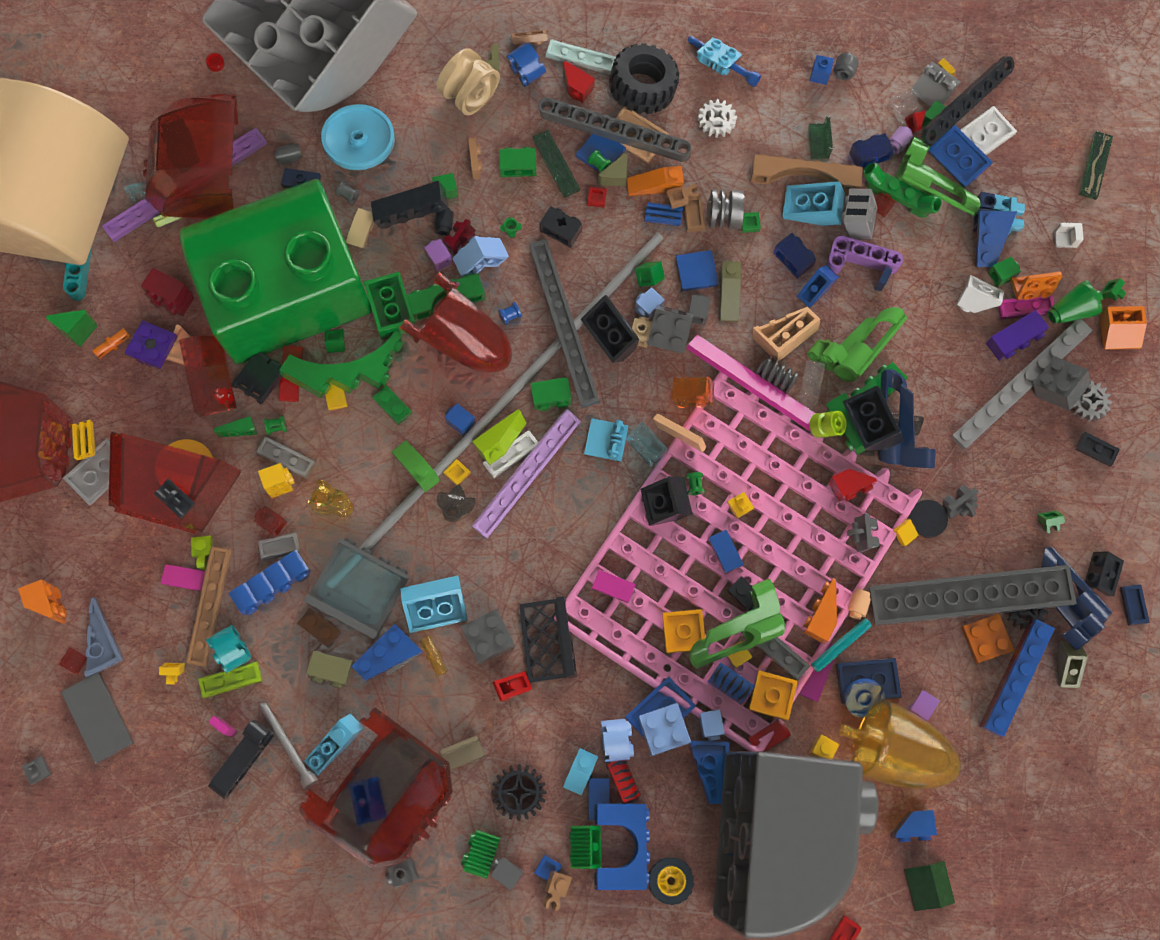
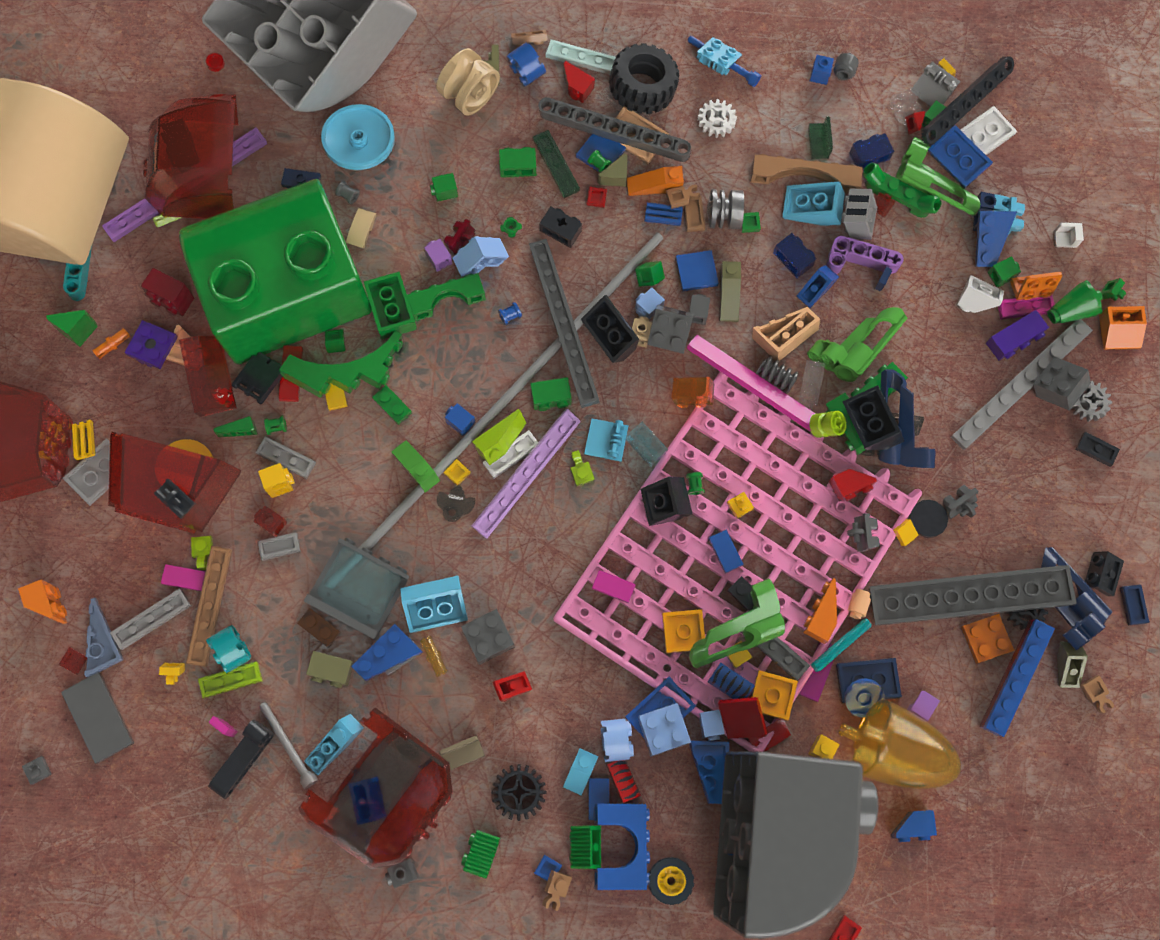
(135, 188): clear light blue tile -> none
(150, 619): none -> light grey plate
(268, 583): blue brick -> none
(288, 153): dark grey brick -> none
(327, 501): clear yellow piece -> none
(409, 204): black brick -> none
(444, 222): black brick -> none
(463, 332): clear red windscreen -> none
(474, 153): medium nougat plate -> none
(506, 872): dark grey brick -> none
(565, 640): black fence -> none
(581, 471): none -> lime plate
(679, 432): light nougat tile -> none
(742, 718): none -> red tile
(901, 138): lavender brick -> none
(929, 886): dark green slope -> none
(1050, 519): green tile -> none
(1095, 165): clear green tile -> none
(1096, 692): none -> medium nougat plate

